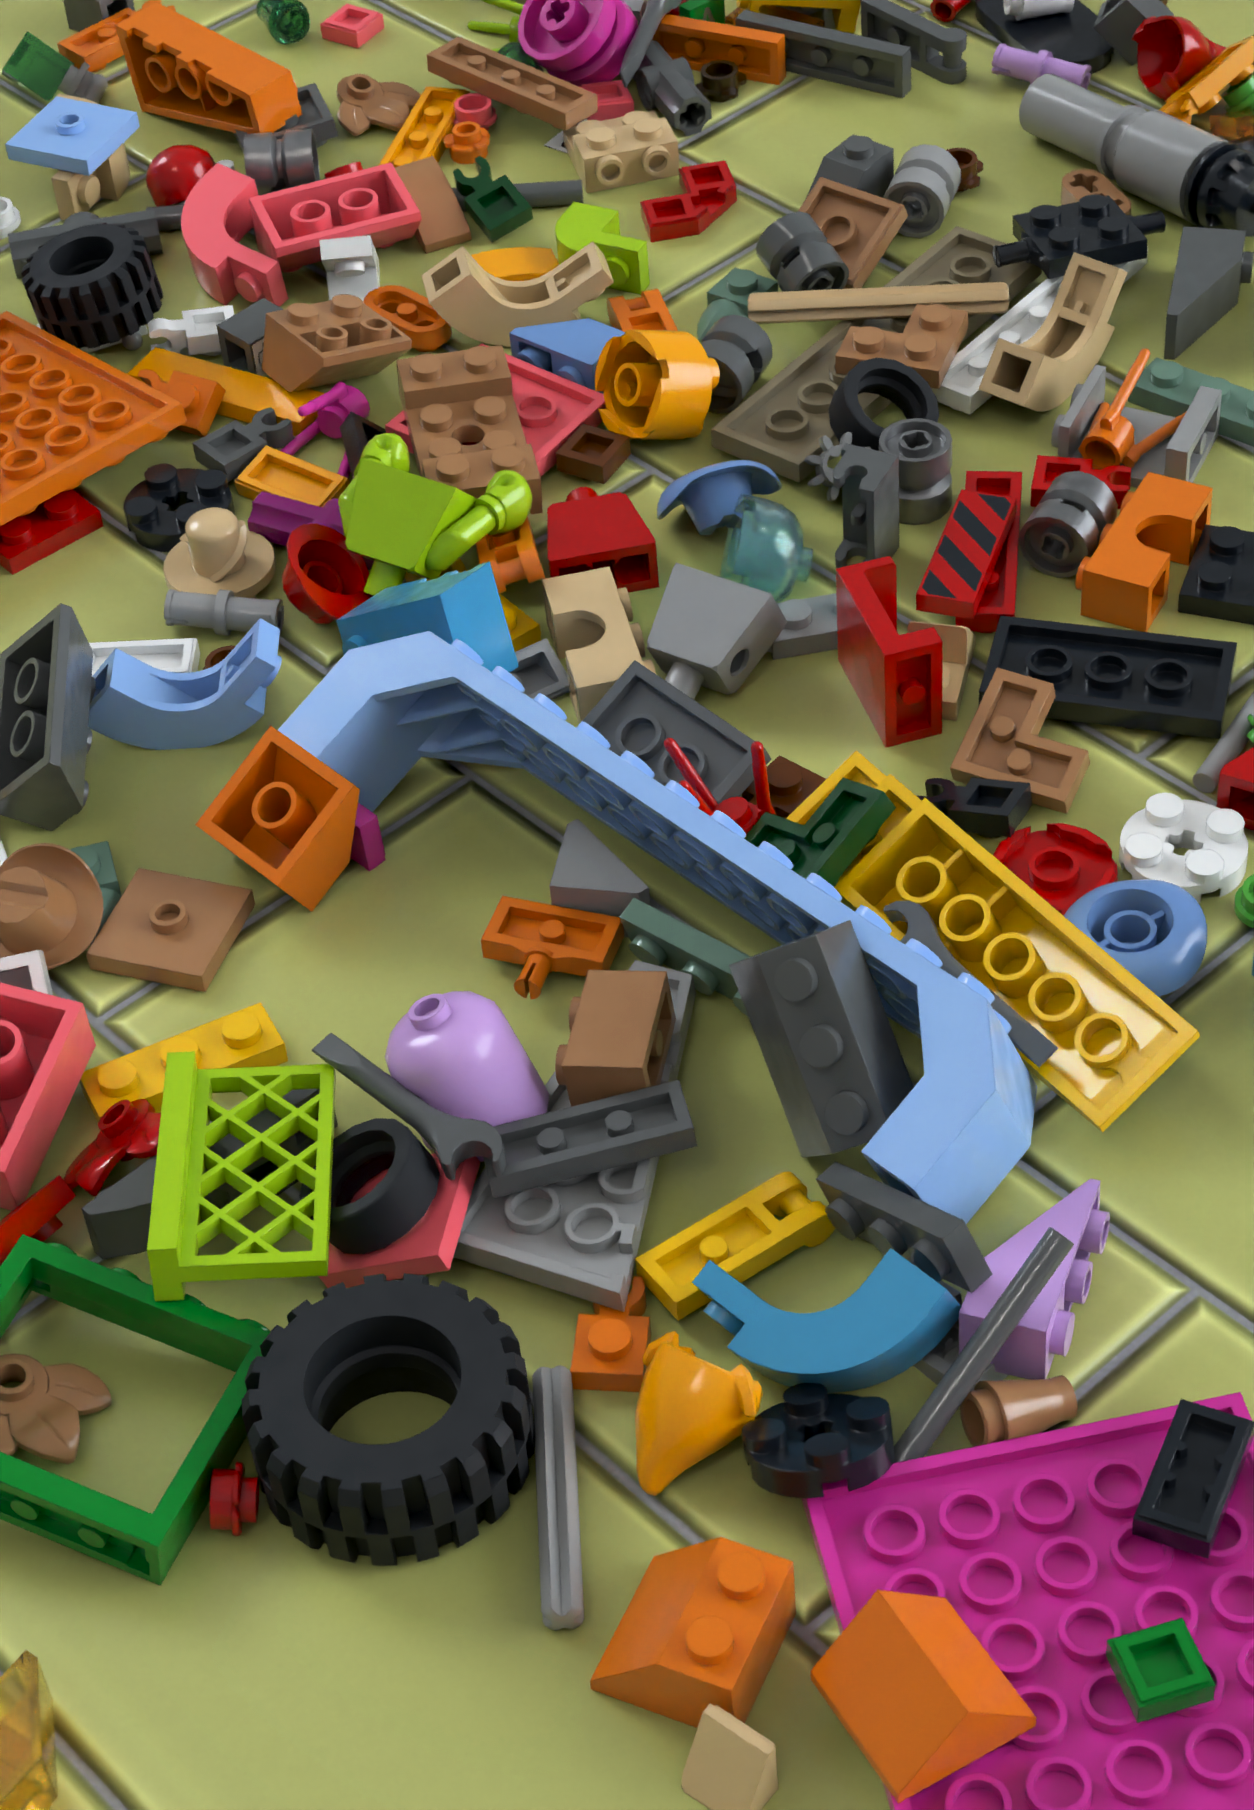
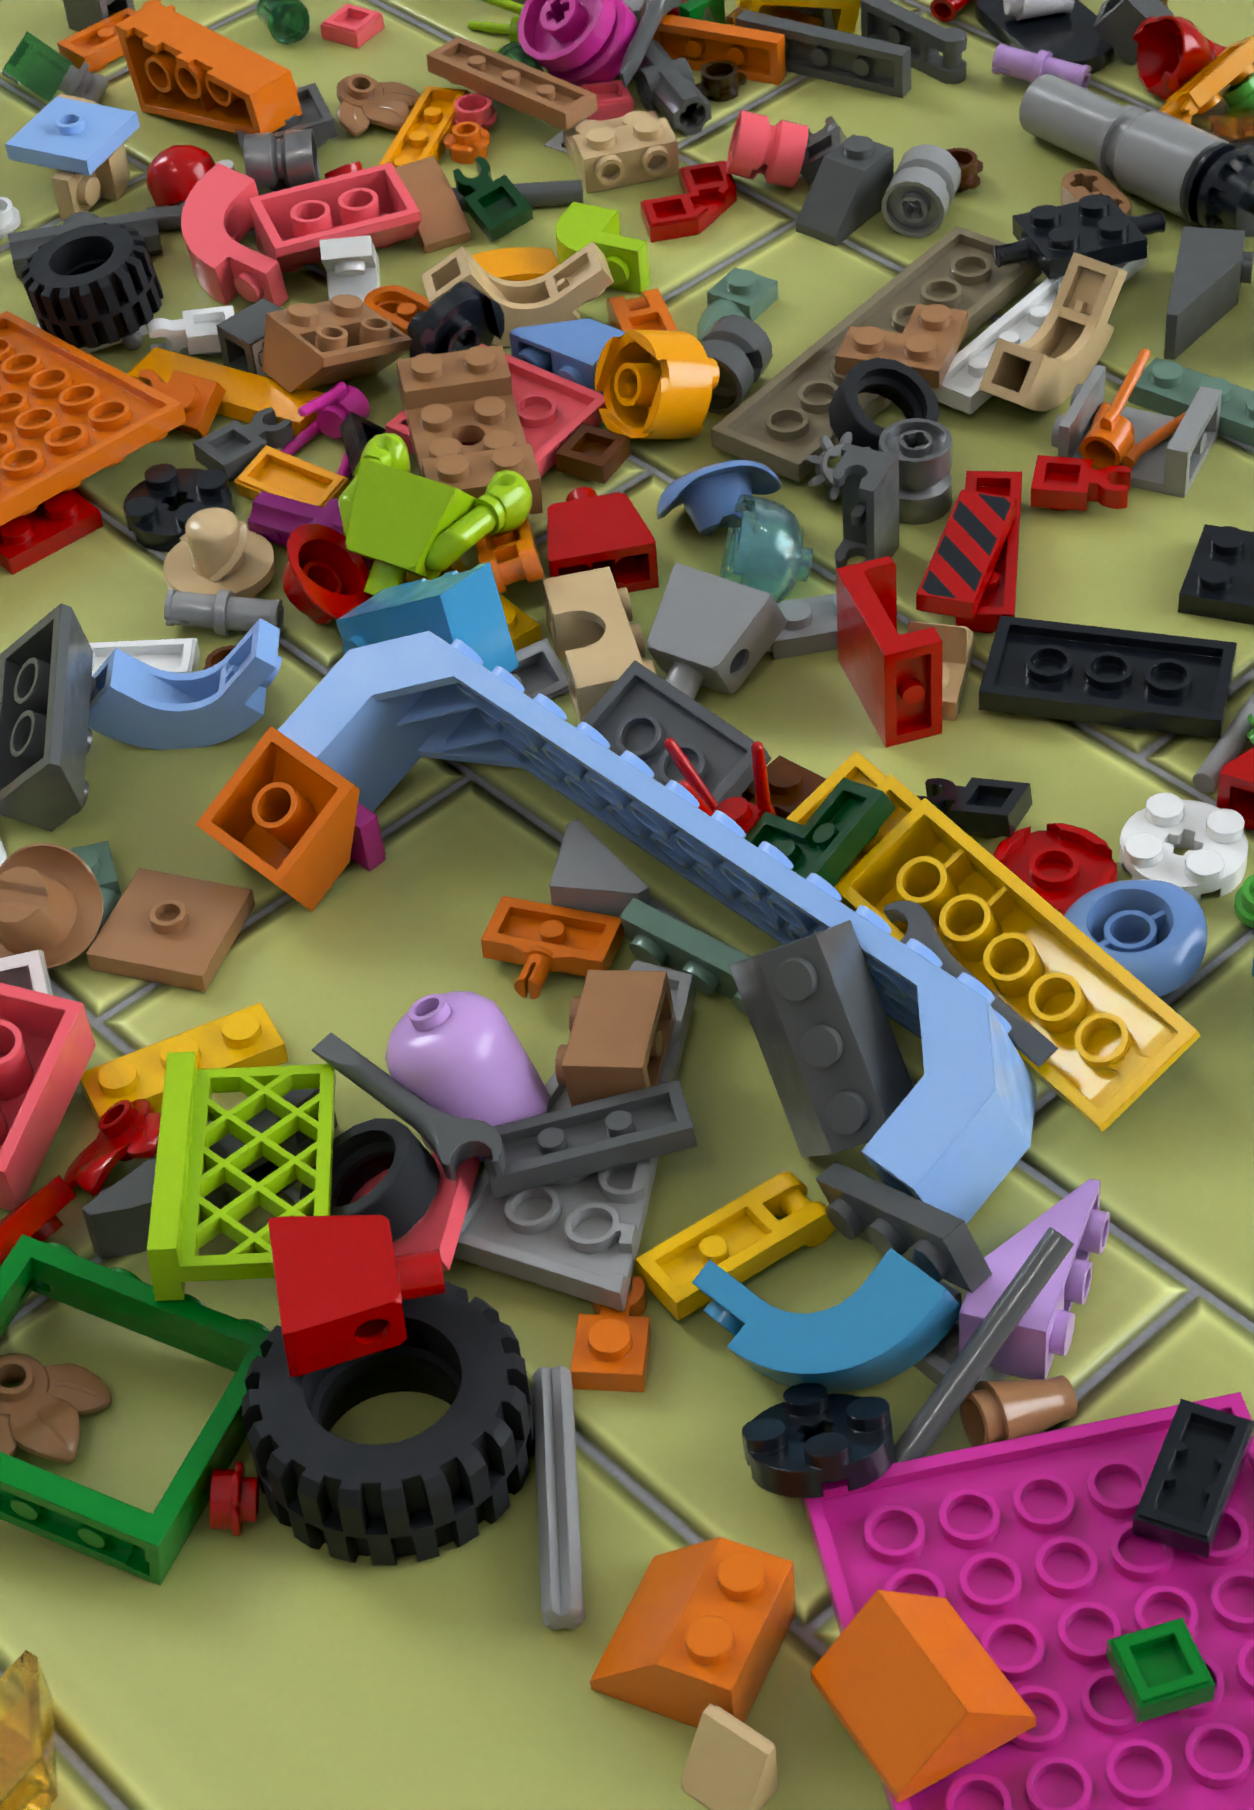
(344, 1287): none -> red torso
(458, 314): none -> black plate
(687, 1411): light orange hat -> none
(767, 149): none -> coral wheel
(799, 255): dark grey wheel -> none
(818, 146): none -> dark grey plate
(855, 225): medium nougat plate -> none
(874, 302): tan axle -> none
(1007, 747): medium nougat plate -> none
(1067, 523): flat silver wheel -> none
(1130, 568): orange arch -> none

